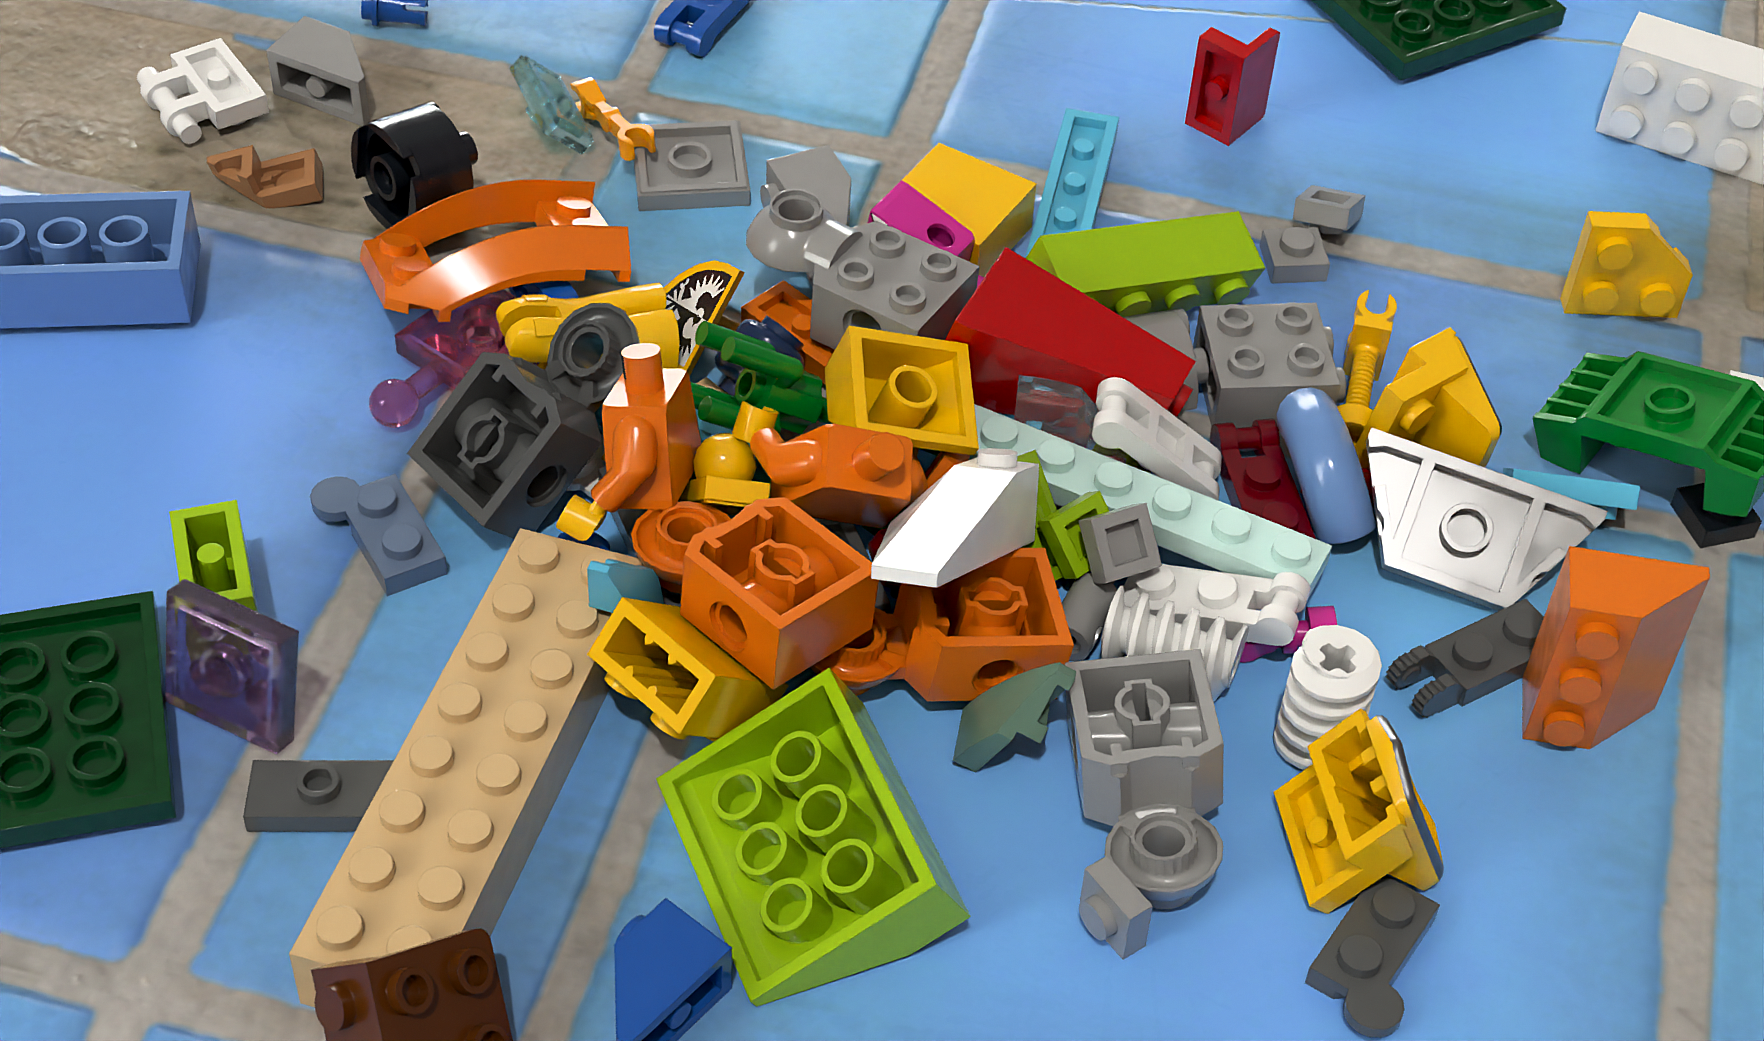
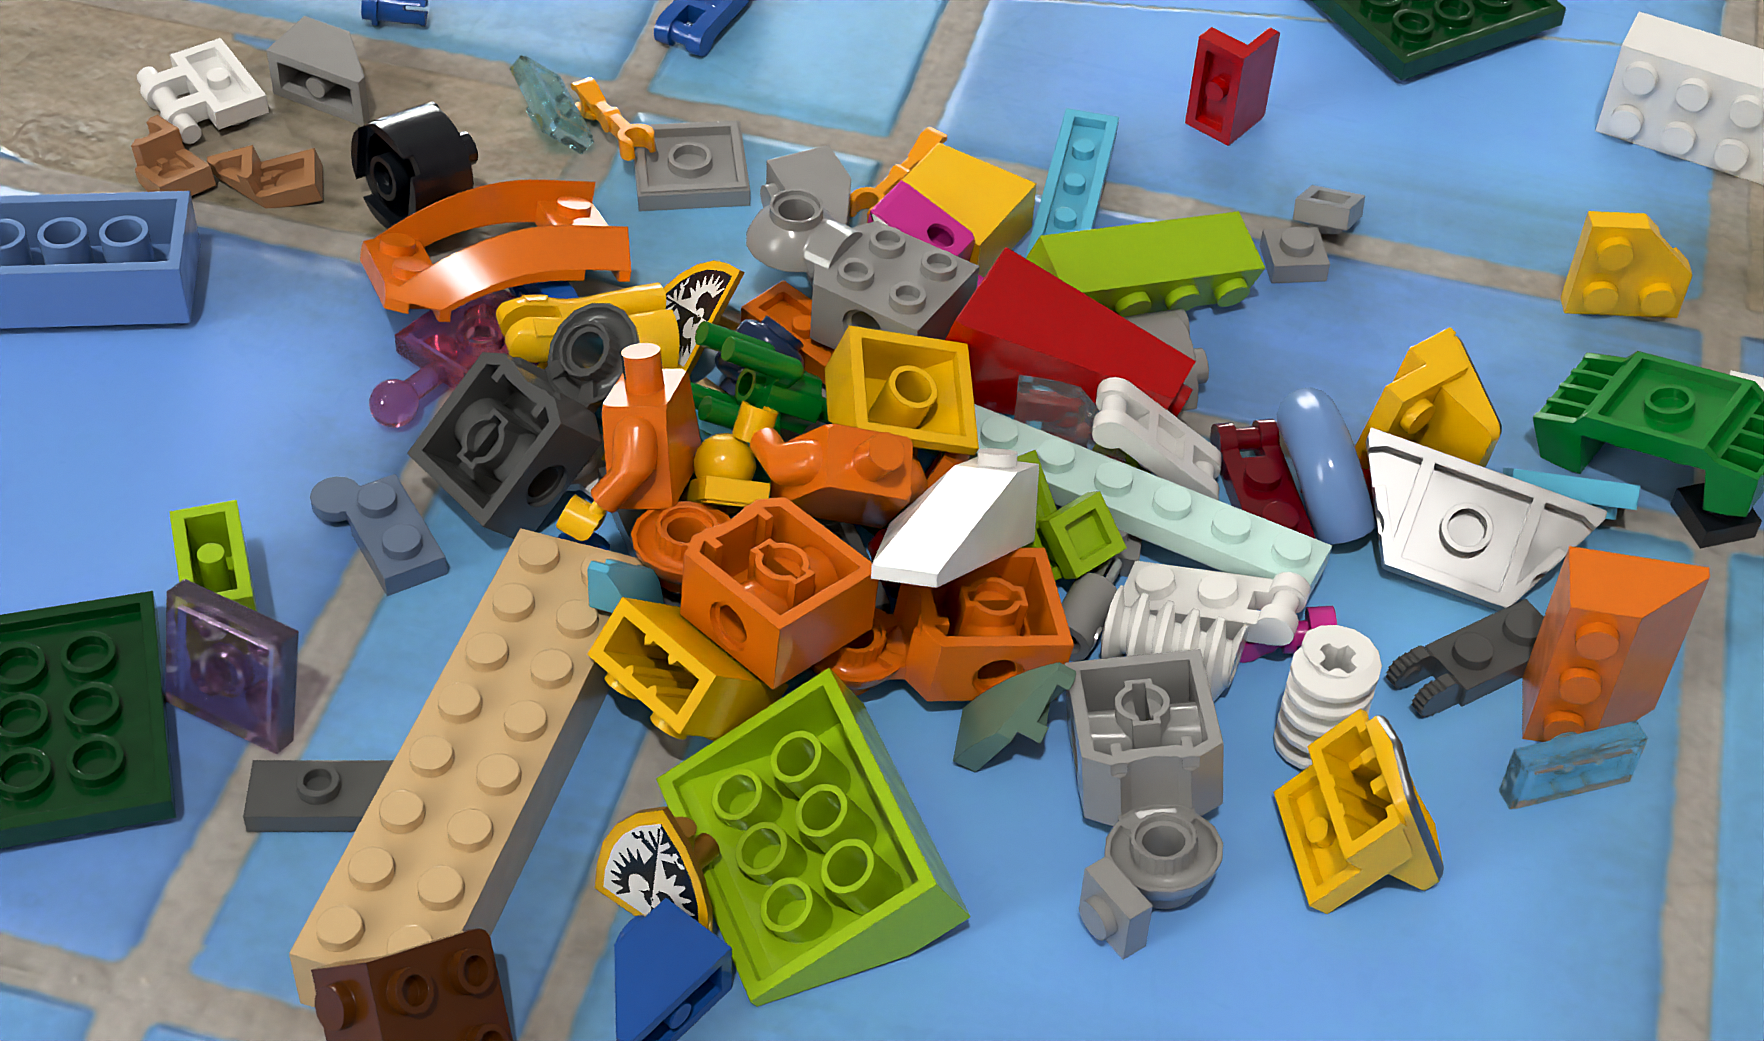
(166, 164): none -> medium nougat slope
(657, 859): none -> shield
(868, 196): none -> light orange piece
(1120, 543): light grey plate -> none
(1262, 356): light grey brick -> none
(1364, 361): yellow bar -> none
(1370, 953): dark grey hinge -> none
(1572, 764): none -> clear light blue plate

